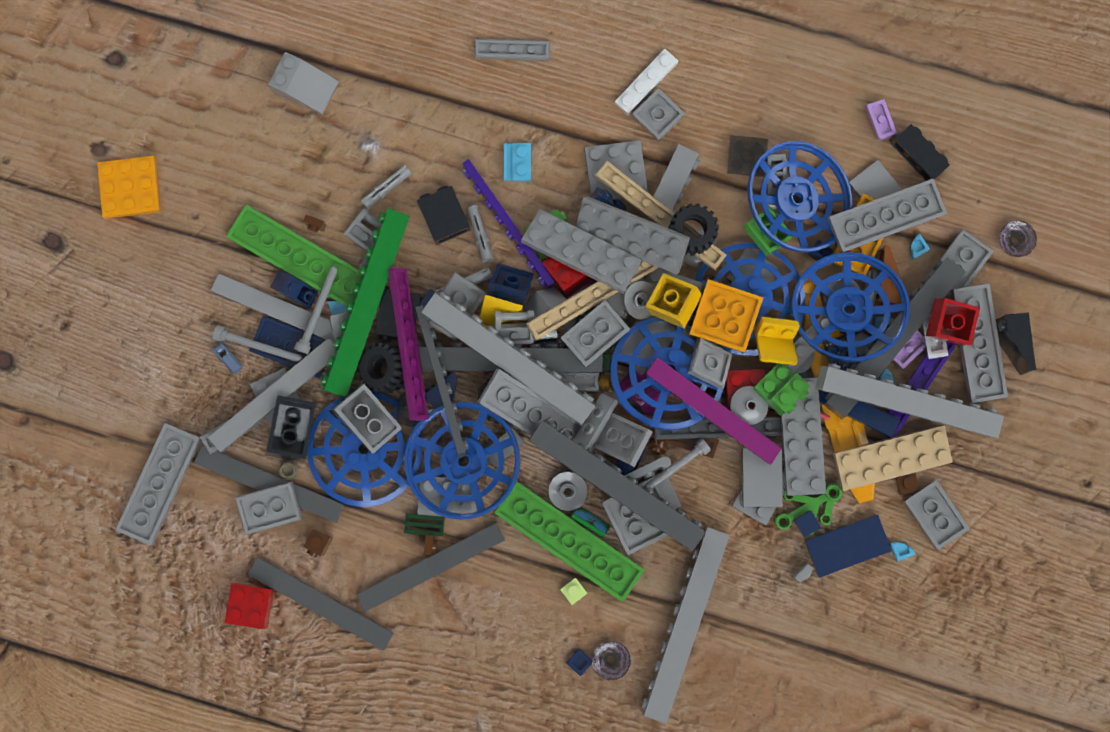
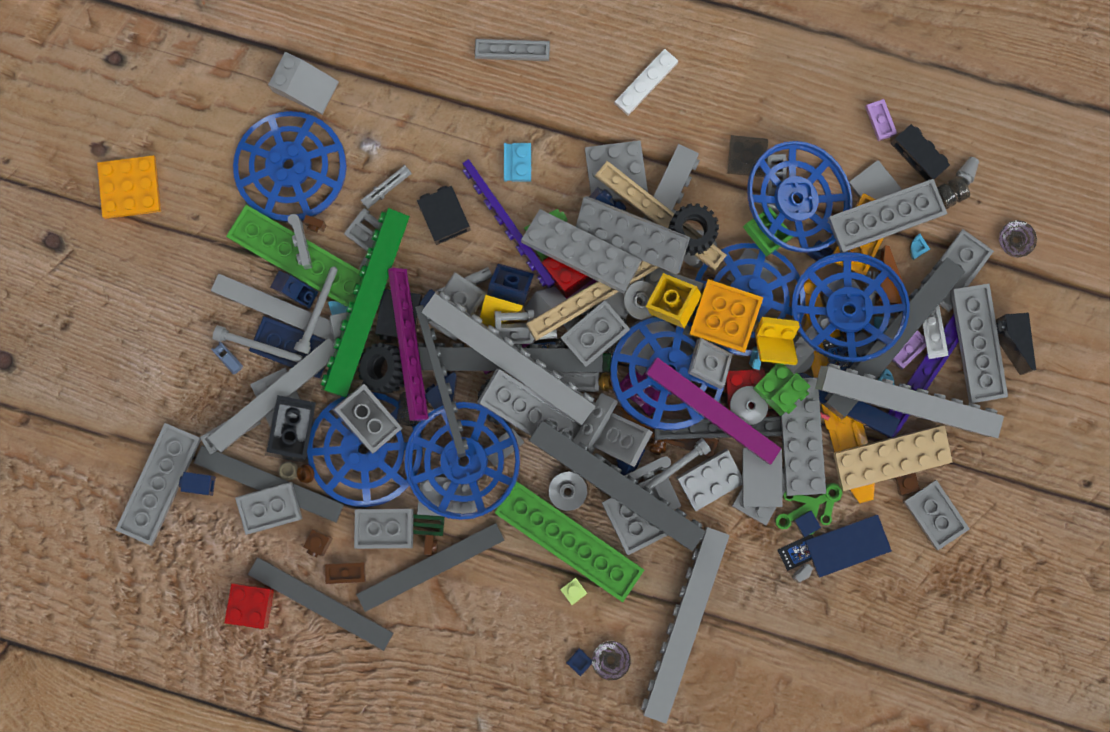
(197, 483): none -> dark blue slope
(297, 174): none -> blue dish
(300, 240): none -> light grey plate
(305, 473): none -> reddish brown plate
(345, 573): none -> reddish brown plate
(383, 528): none -> light grey plate
(486, 254): light grey pin -> none
(591, 521): slope -> none
(658, 114): light grey plate -> none
(710, 479): none -> light grey plate
(755, 361): none -> medium azure tile
(795, 553): none -> black sticker
(901, 551): medium azure tile -> none
(953, 321): red brick -> none
(954, 191): none -> clear smoke wheel
(968, 170): none -> light grey cone

